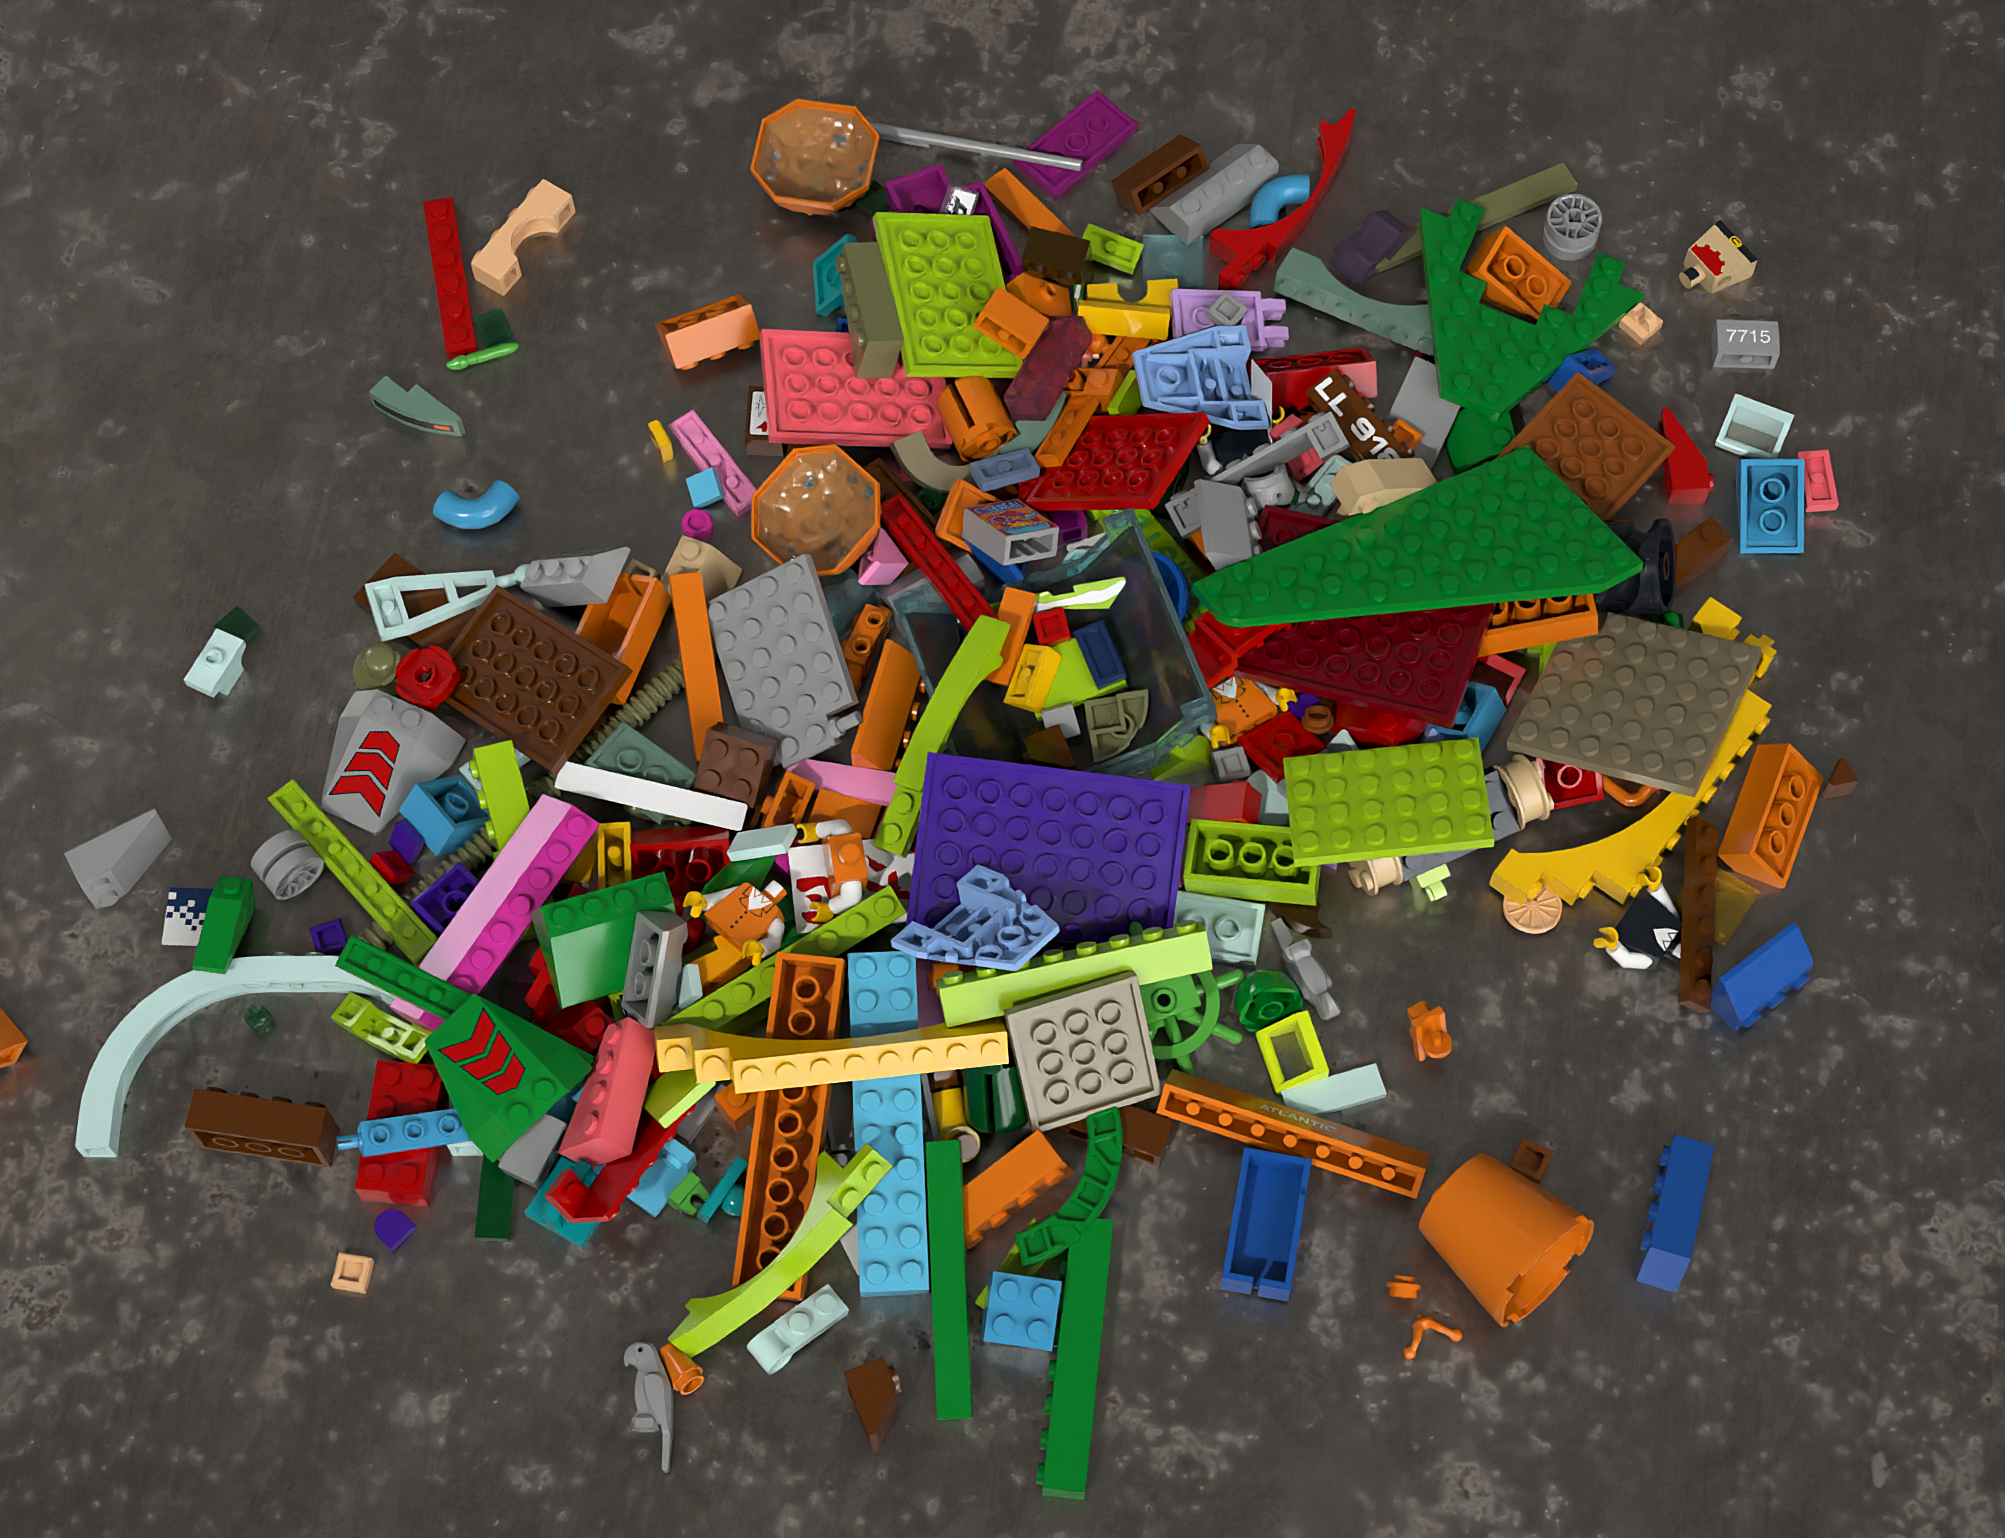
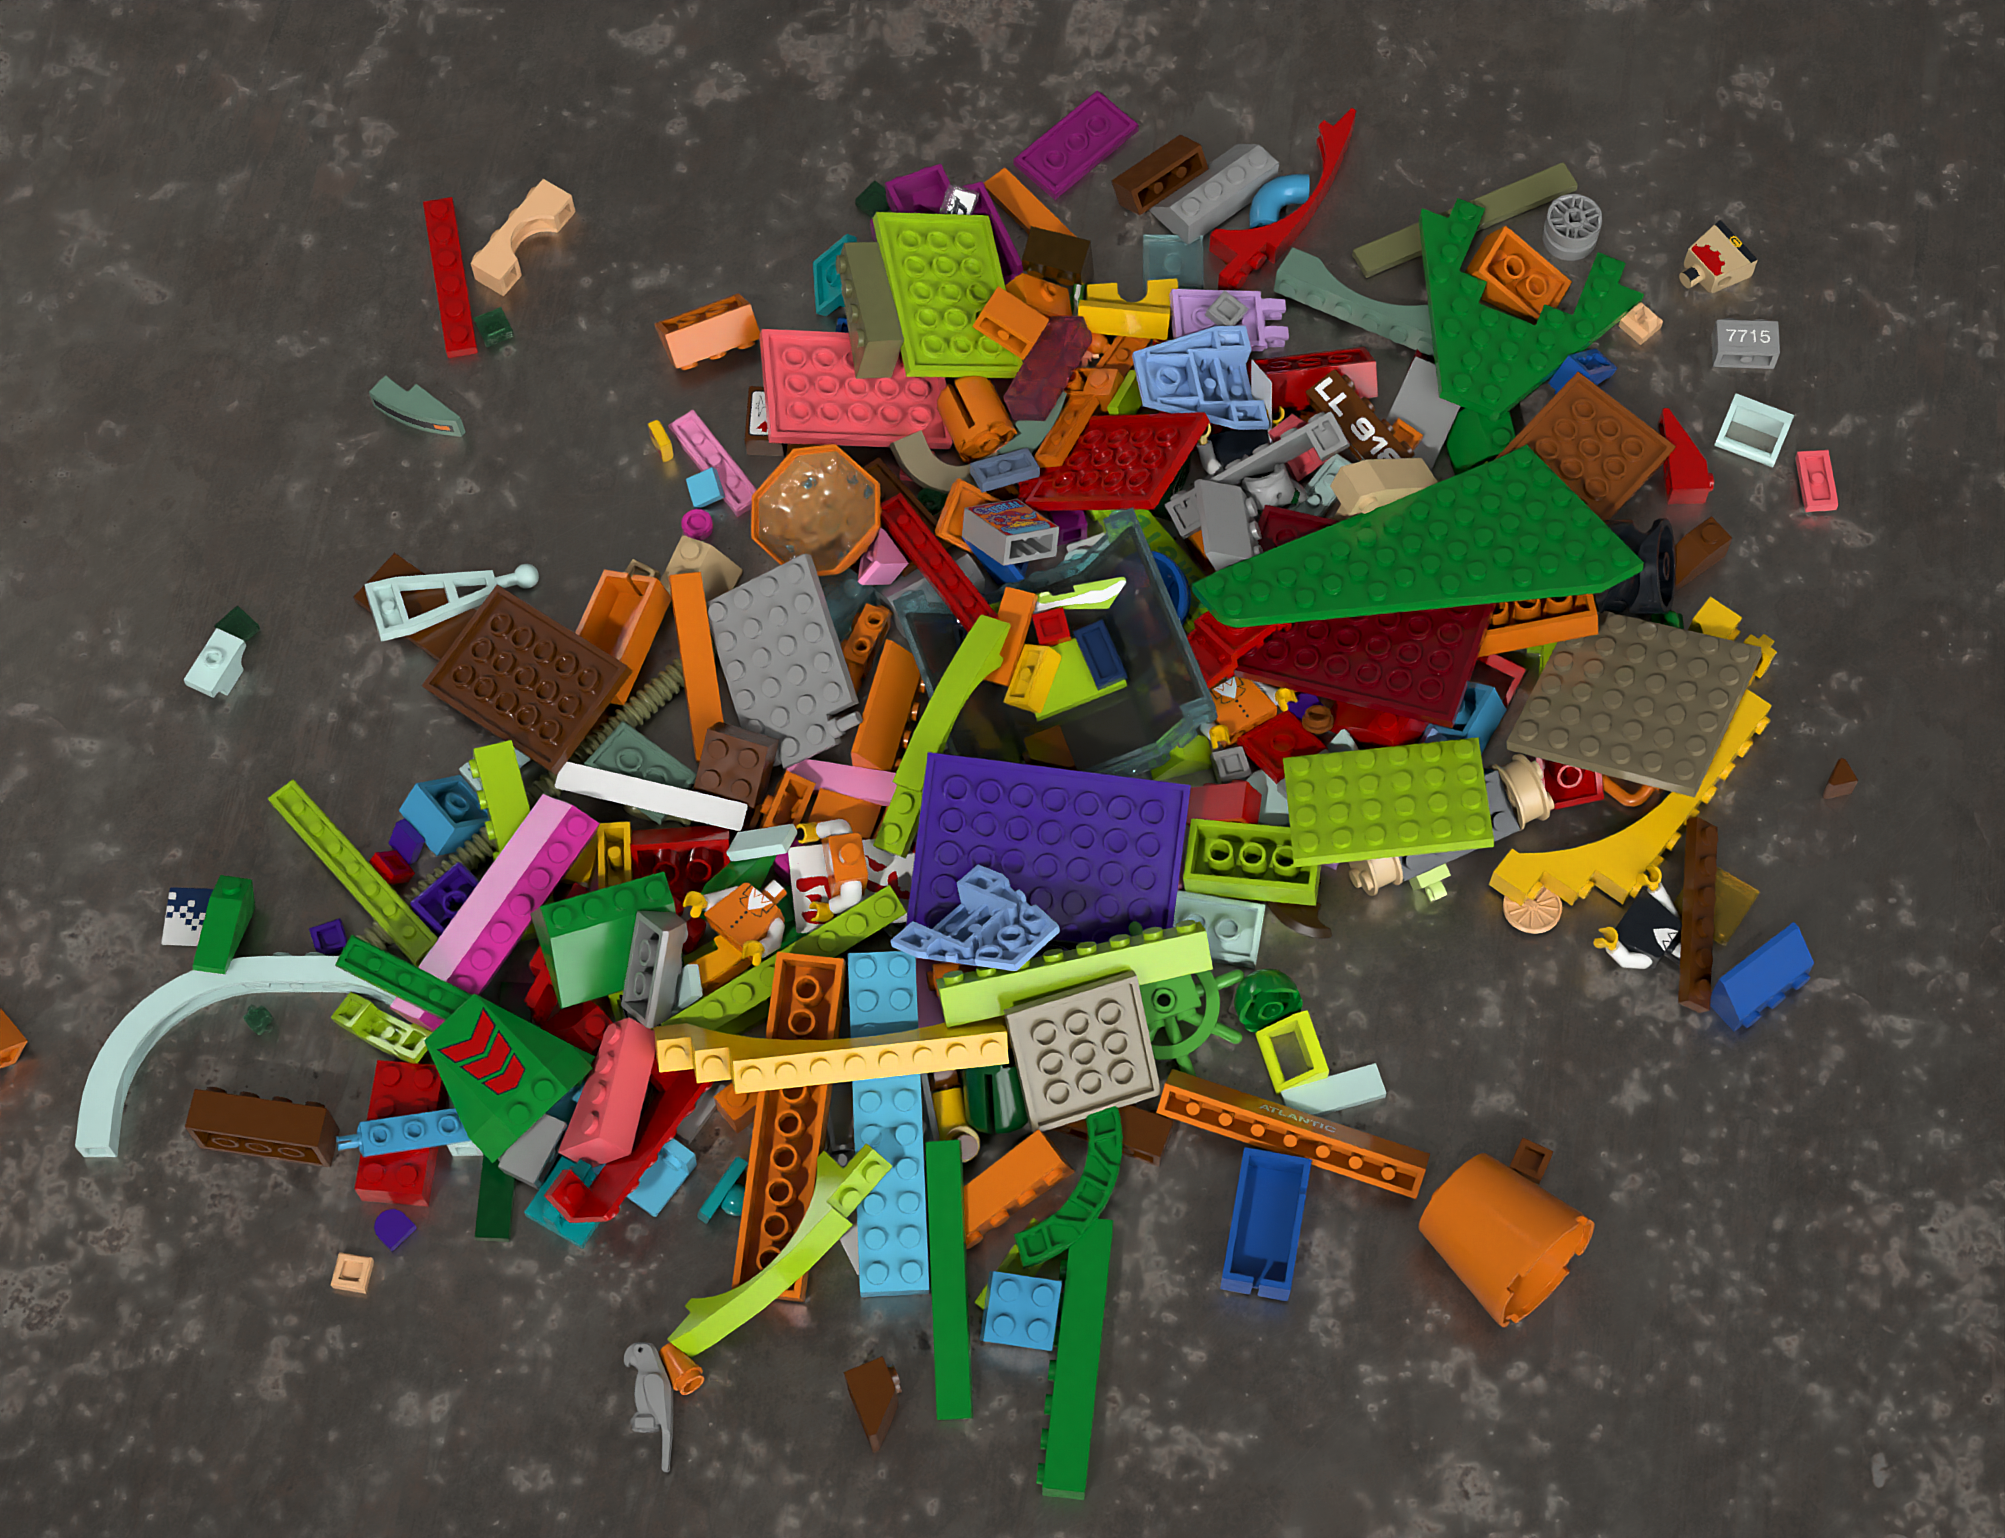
(117, 859): light grey slope -> none
(287, 864): light grey wheel -> none
(377, 665): olive plate -> none
(381, 755): light grey wedge -> none
(437, 688): red plate -> none
(462, 361): bright green piece -> none
(477, 512): dark azure cylinder -> none
(575, 576): light grey slope -> none
(674, 1095): lime tile -> none
(687, 1188): bright green tile -> none
(797, 1328): light aqua plate -> none
(815, 156): clear light blue rock -> none
(926, 139): light grey bar -> none
(1063, 716): light grey tile -> none
(1113, 249): lime plate -> none
(1115, 722): olive brick -> none
(1306, 971): light grey animal -> none
(1378, 238): clear purple brick -> none
(1403, 1287): orange plate -> none
(1424, 1323): orange piece -> none
(1429, 1031): orange hips -> none
(1675, 1212): blue wedge -> none
(1770, 505): dark azure slope -> none
(1771, 814): orange slope -> none

